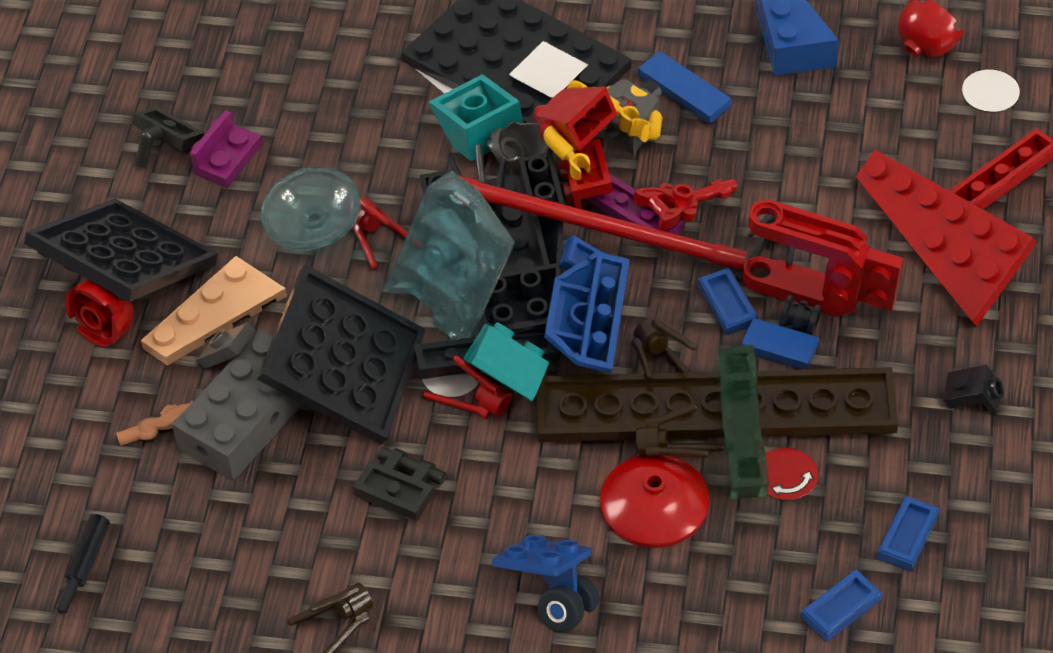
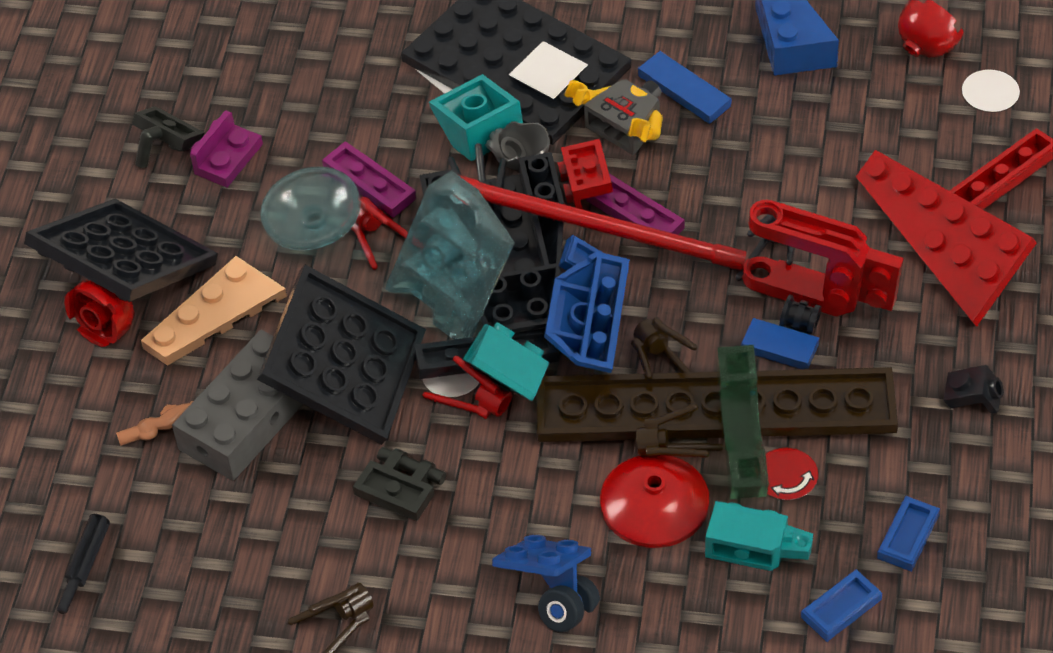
(226, 345): dark grey plate -> none
(371, 179): none -> magenta plate
(575, 119): red torso -> none
(681, 199): red piece -> none
(727, 300): blue tile -> none
(754, 537): none -> teal hinge

